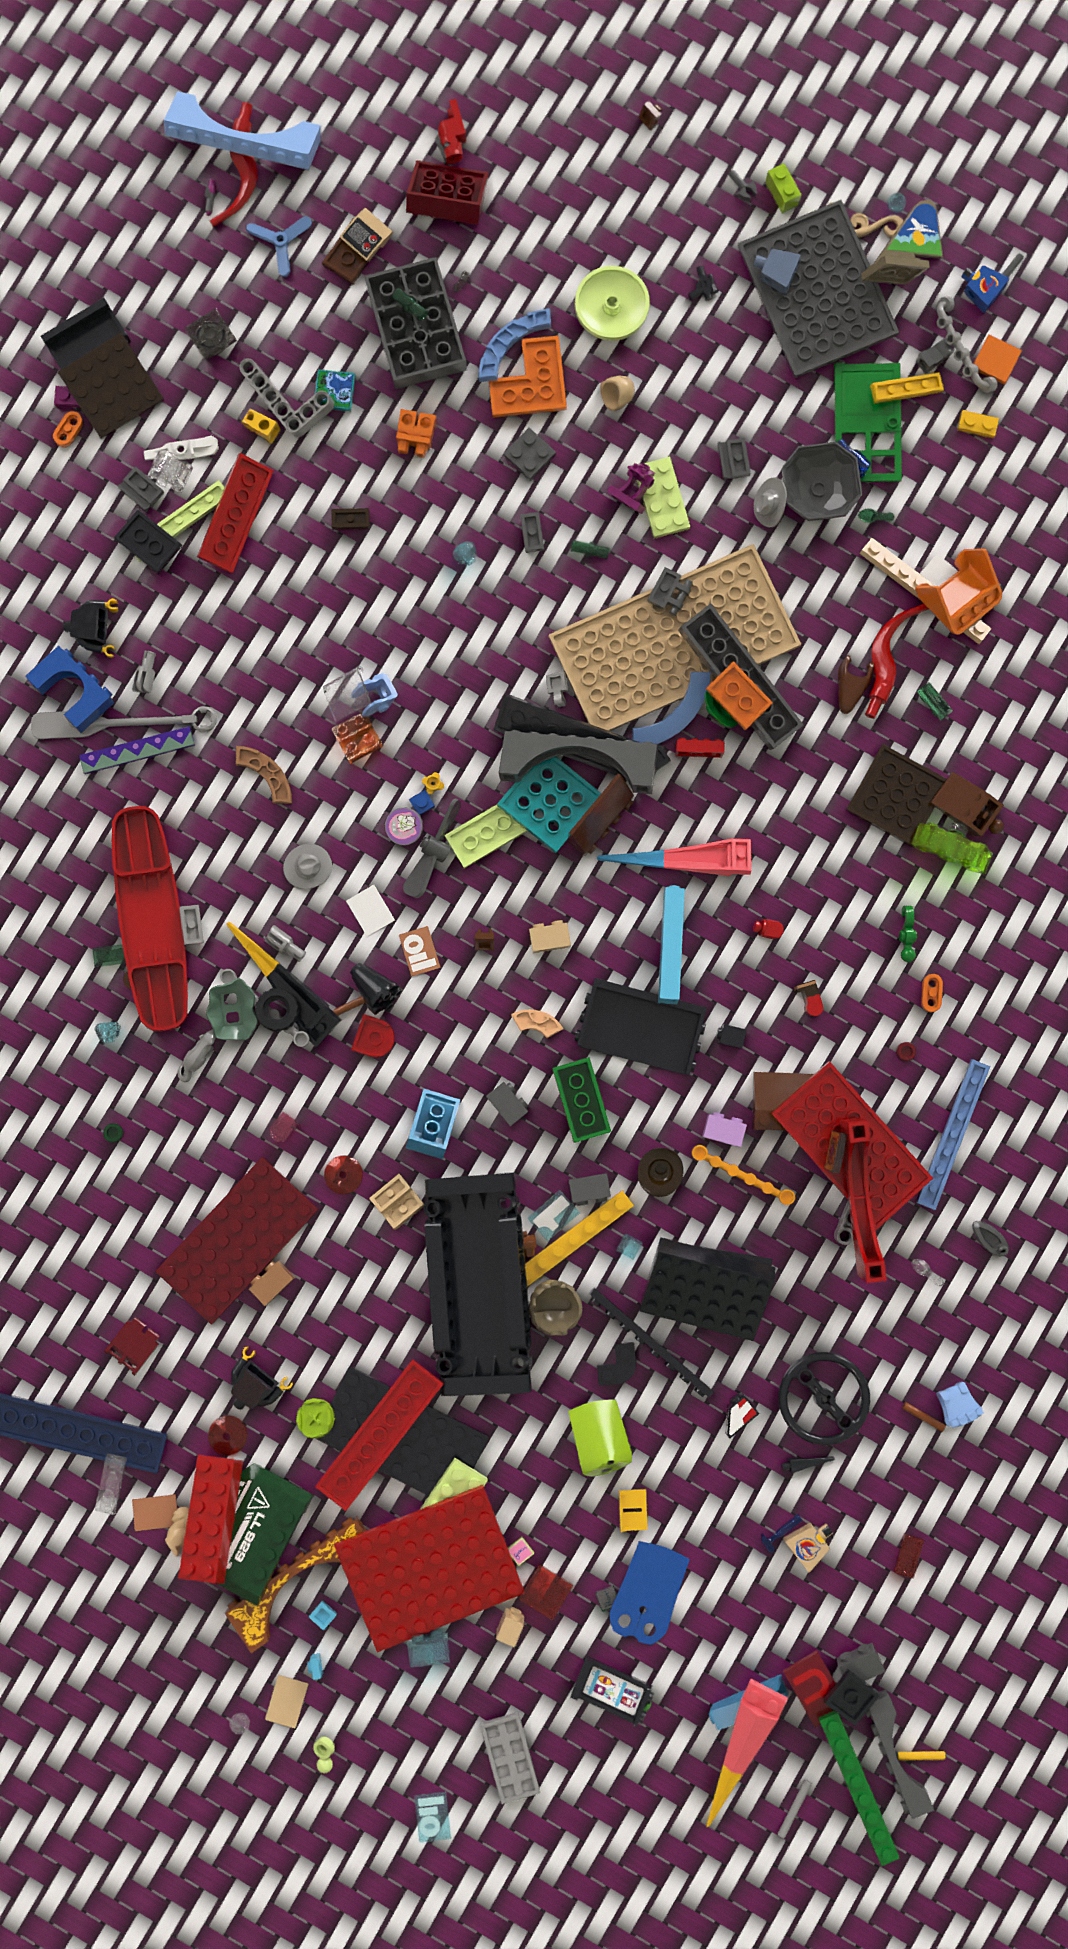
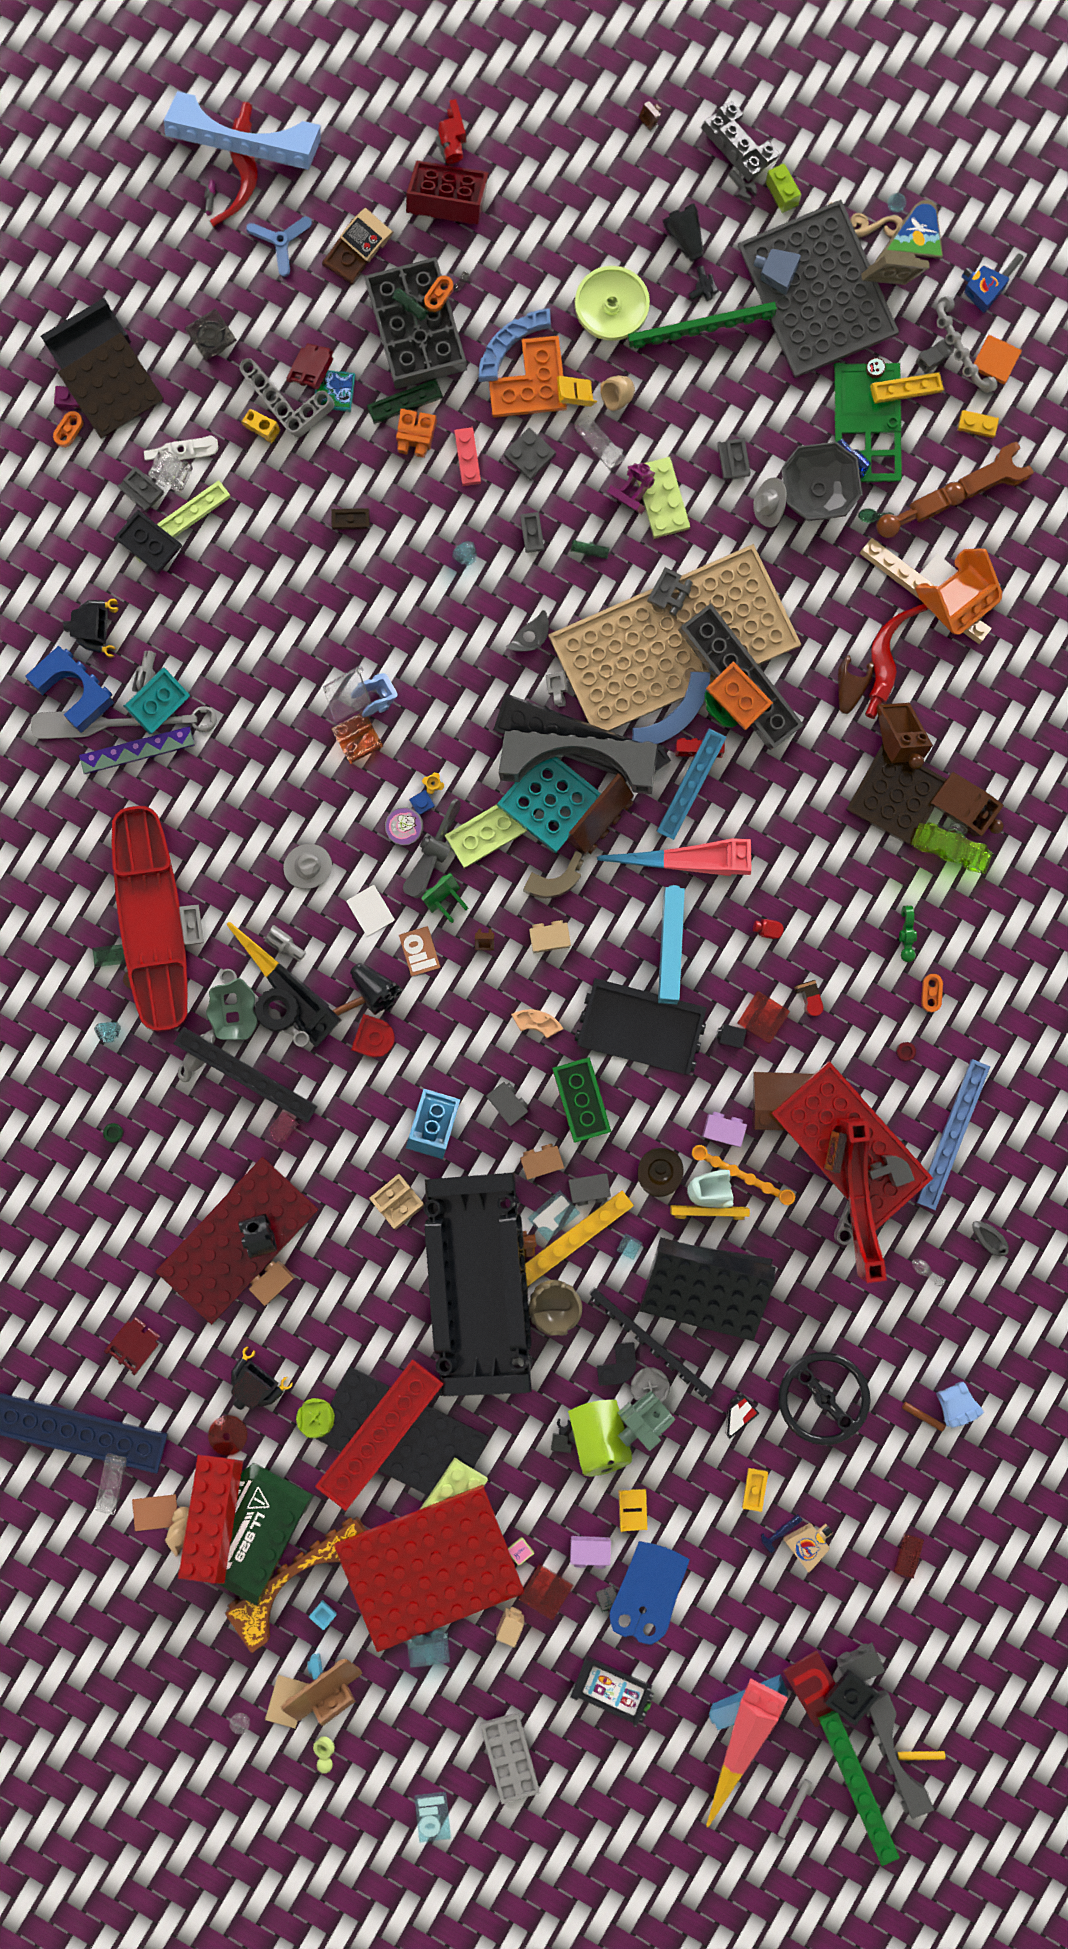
(156, 700): none -> teal plate
(235, 513): red plate -> none
(245, 1074): none -> black plate
(258, 1236): none -> black brick
(268, 770): medium nougat tile -> none
(310, 366): none -> dark red plate
(325, 1695): none -> medium nougat bracket
(353, 1174): clear red dish -> none
(407, 400): none -> dark green tile
(437, 294): none -> orange plate
(444, 888): none -> green plate
(467, 456): none -> coral plate
(540, 628): none -> dark grey piece
(541, 1162): none -> medium nougat brick
(551, 888): none -> dark tan arch
(559, 1441): none -> pearl dark grey piece
(583, 391): none -> yellow piece
(590, 1551): none -> lavender brick
(599, 443): none -> clear plate
(643, 1421): none -> sand green piece
(649, 1380): none -> light grey tile
(682, 1211): none -> yellow plate
(686, 231): none -> black cone
(691, 783): none -> dark azure plate
(708, 324): none -> green plate
(711, 1190): none -> light aqua hair
(736, 144): none -> dark grey bracket
(755, 1489): none -> yellow plate
(763, 1017): none -> clear red plate
(798, 1464): black piece -> none
(875, 368): none -> tile
(896, 1168): none -> dark grey brick
(903, 734): none -> reddish brown slope
(934, 700): clear green plate -> none
(954, 493): none -> dark orange piece

